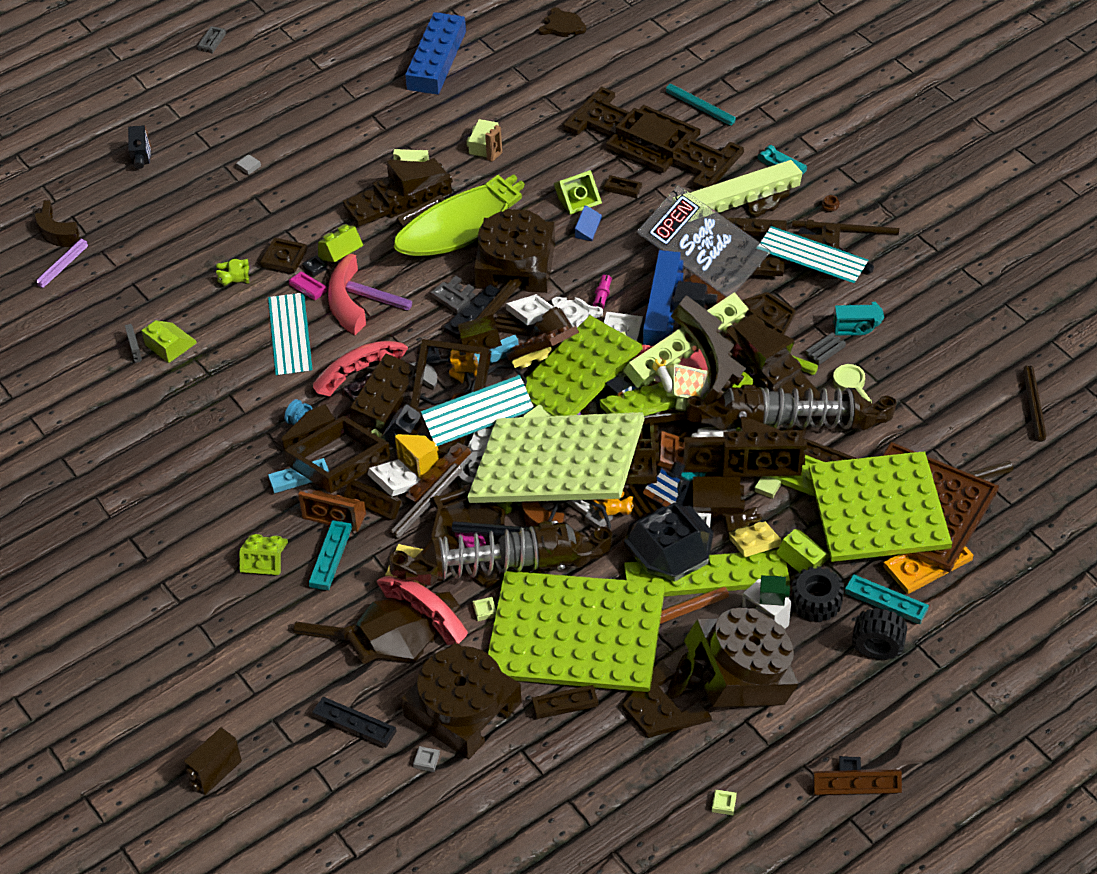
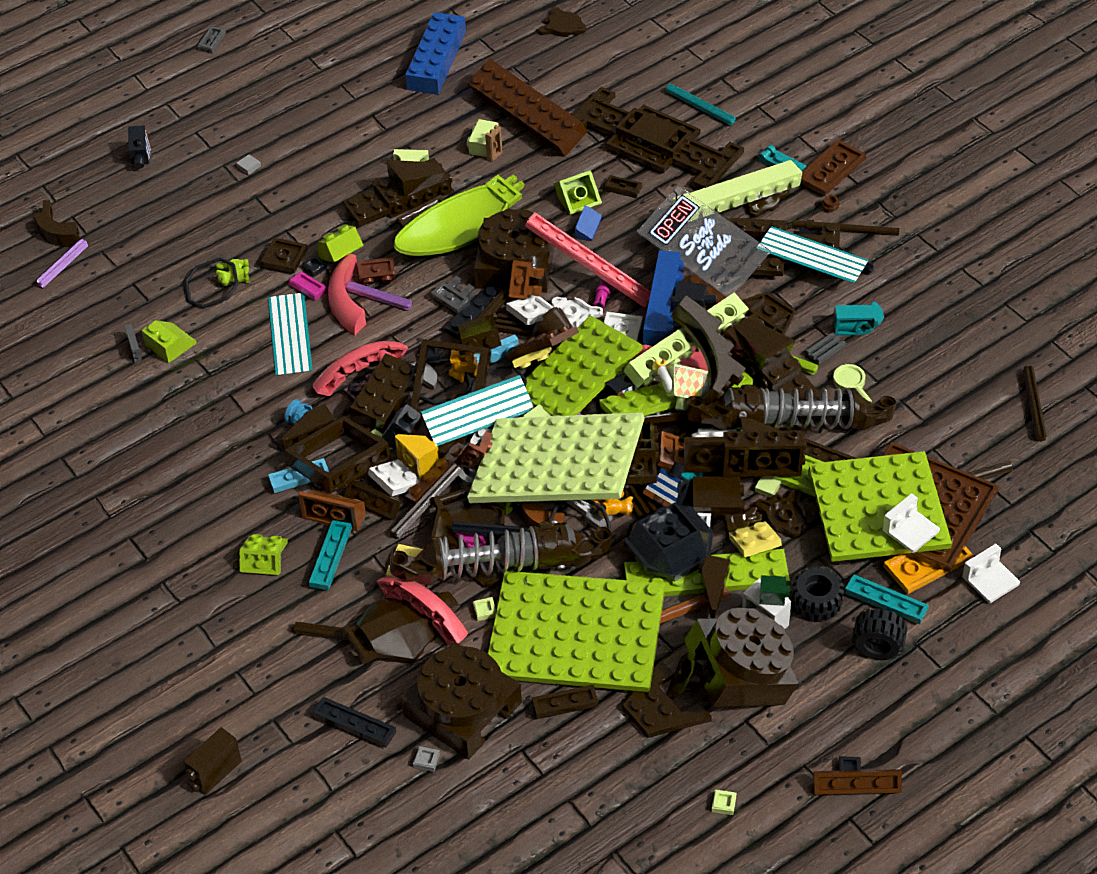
(216, 301): none -> black piece
(376, 271): none -> copper bracket
(473, 453): none -> copper bracket
(520, 280): none -> dark orange plate
(527, 107): none -> reddish brown brick
(588, 259): none -> coral tile
(713, 578): none -> dark brown slope
(784, 514): none -> dark brown tile
(801, 551): lime slope -> none
(831, 167): none -> reddish brown plate
(908, 525): none -> white bracket
(988, 575): none -> white bracket

